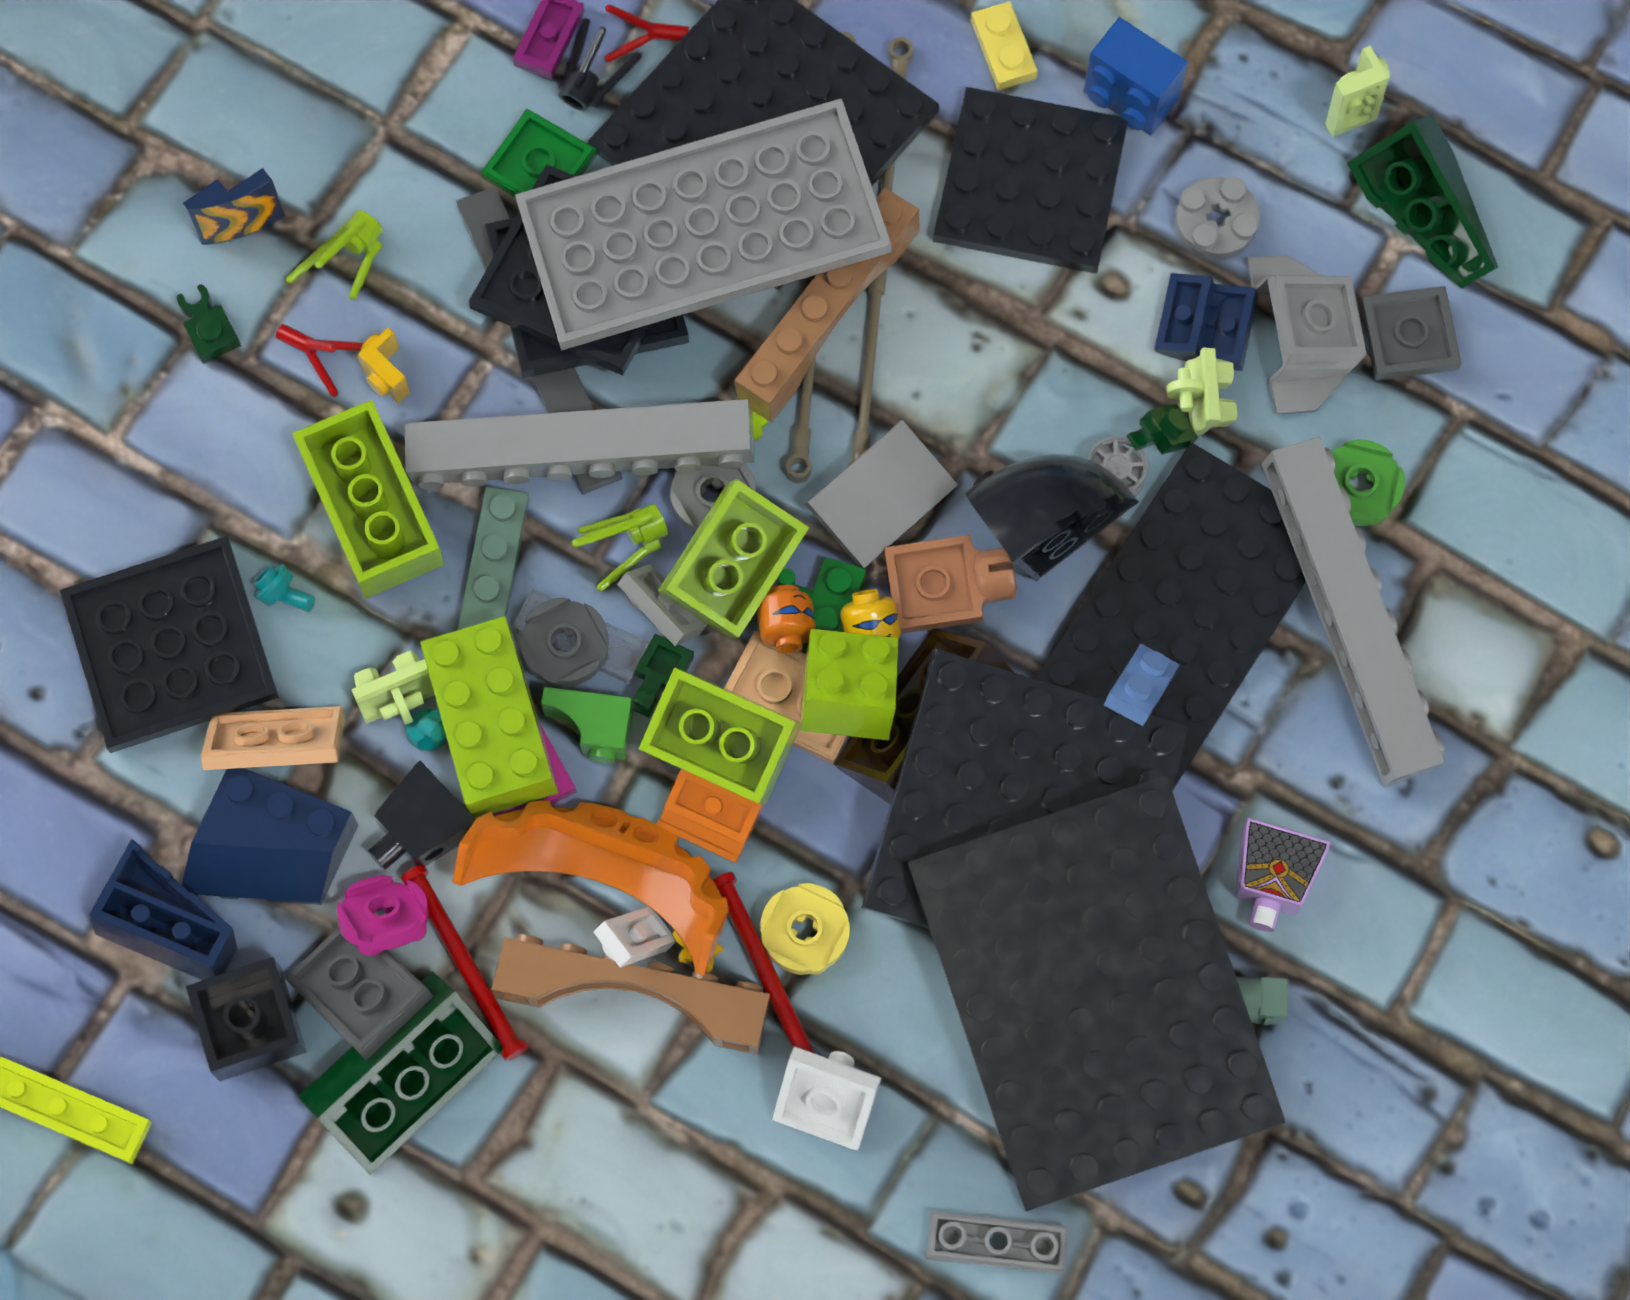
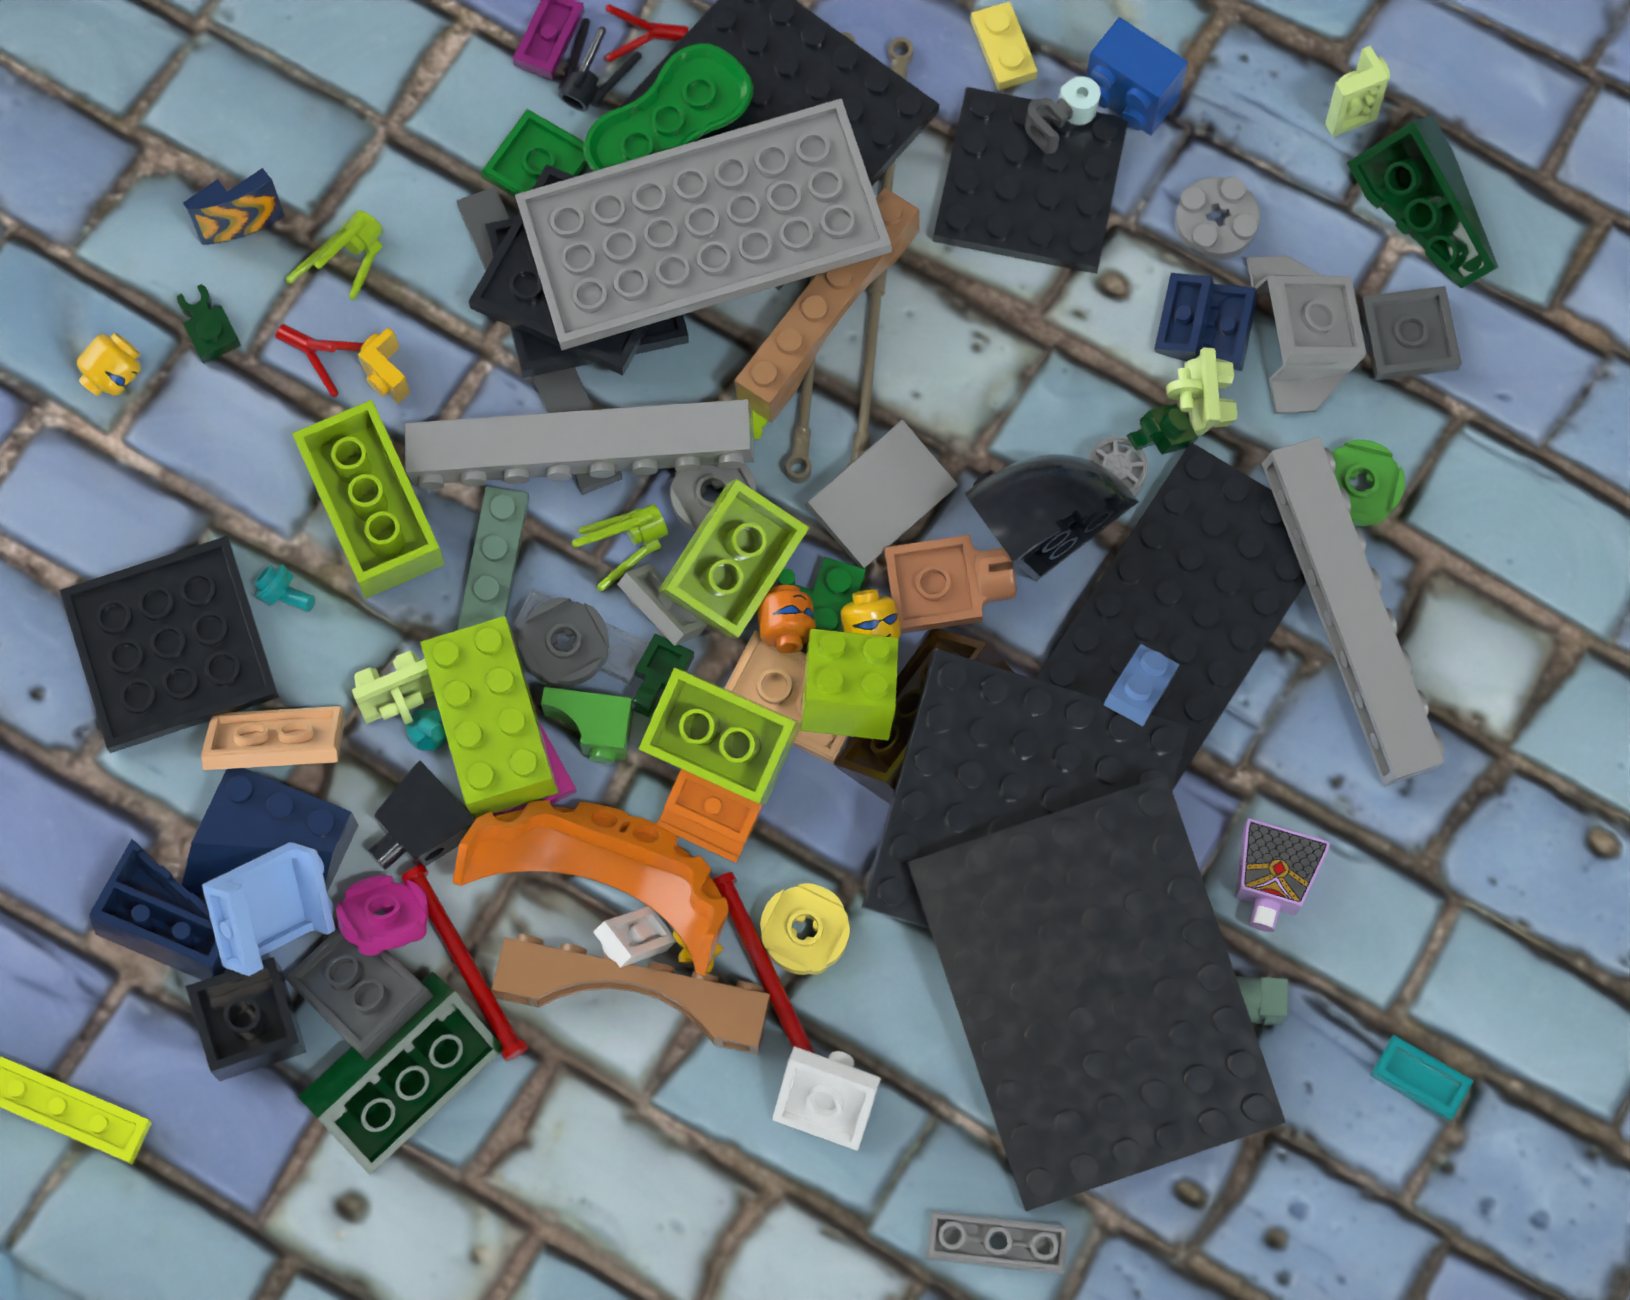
(108, 364): none -> yellow head
(268, 905): none -> light blue panel
(692, 96): none -> green plate
(1076, 104): none -> leg
(1421, 1078): none -> teal tile

